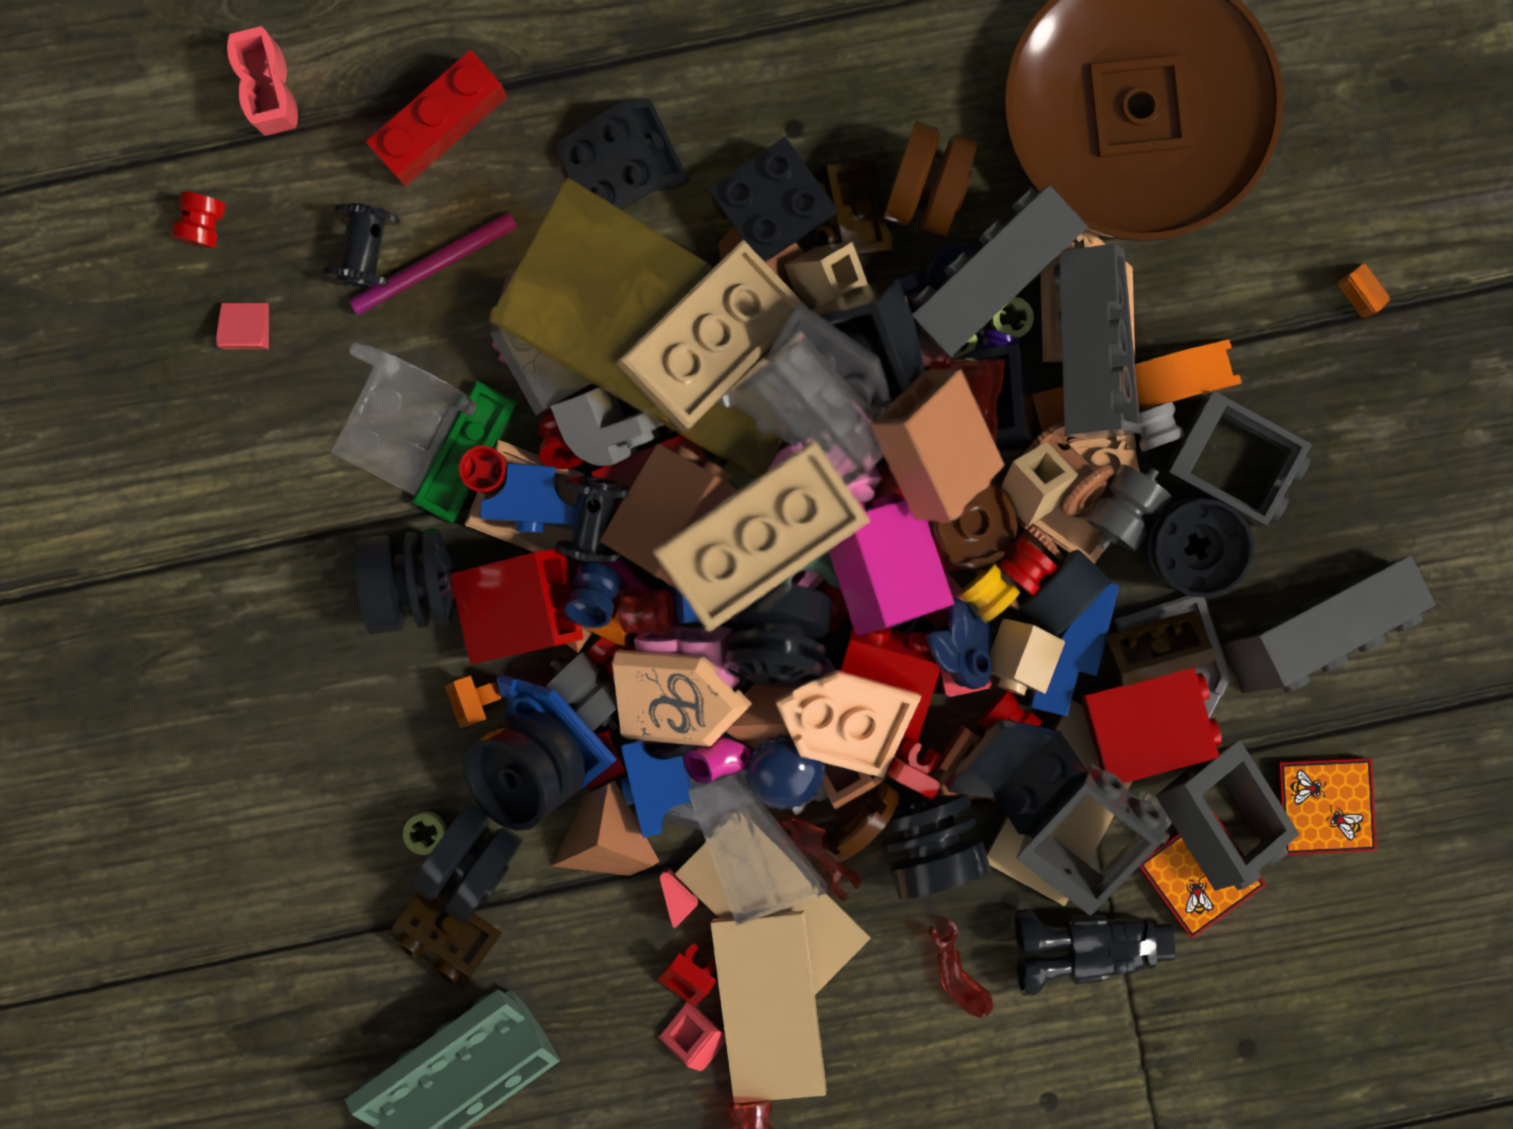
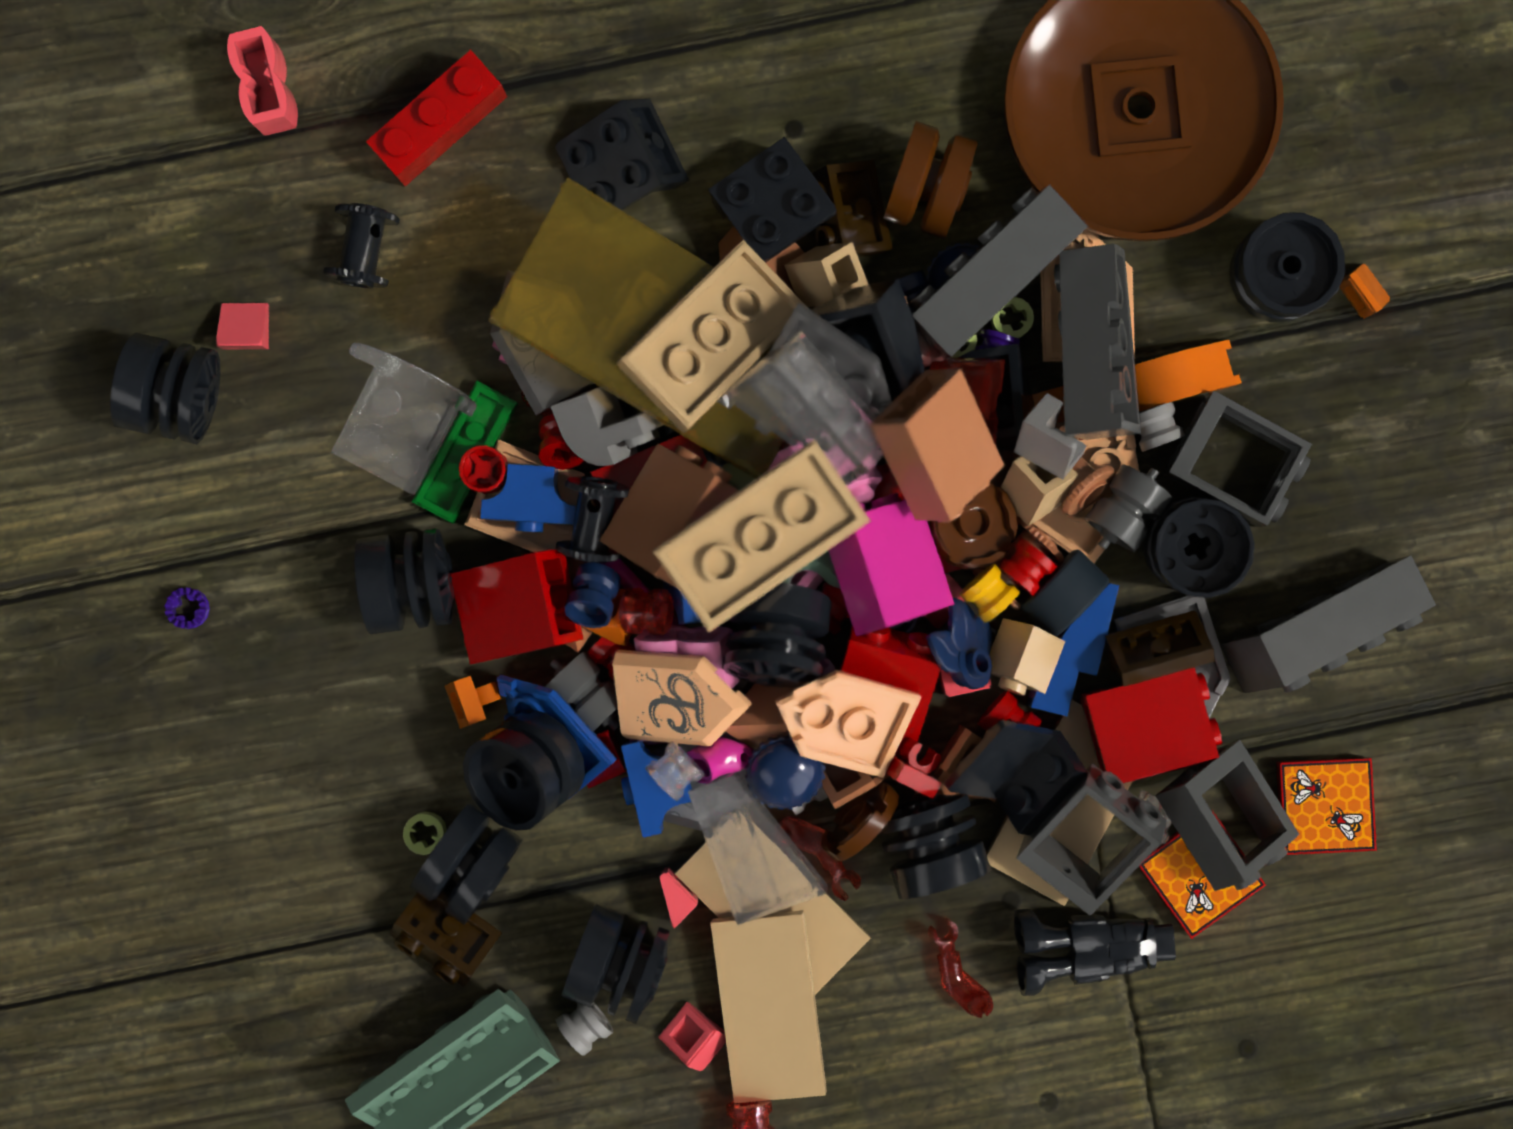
(165, 388): none -> black wheel
(174, 601): none -> dark purple bush
(197, 220): red wheel -> none
(434, 263): magenta bar -> none
(584, 1027): none -> light grey wheel
(605, 836): nougat slope -> none
(616, 964): none -> black wheel
(674, 771): none -> clear wheel
(687, 978): red tile -> none
(1046, 444): none -> light grey panel
(1310, 254): none -> black wheel

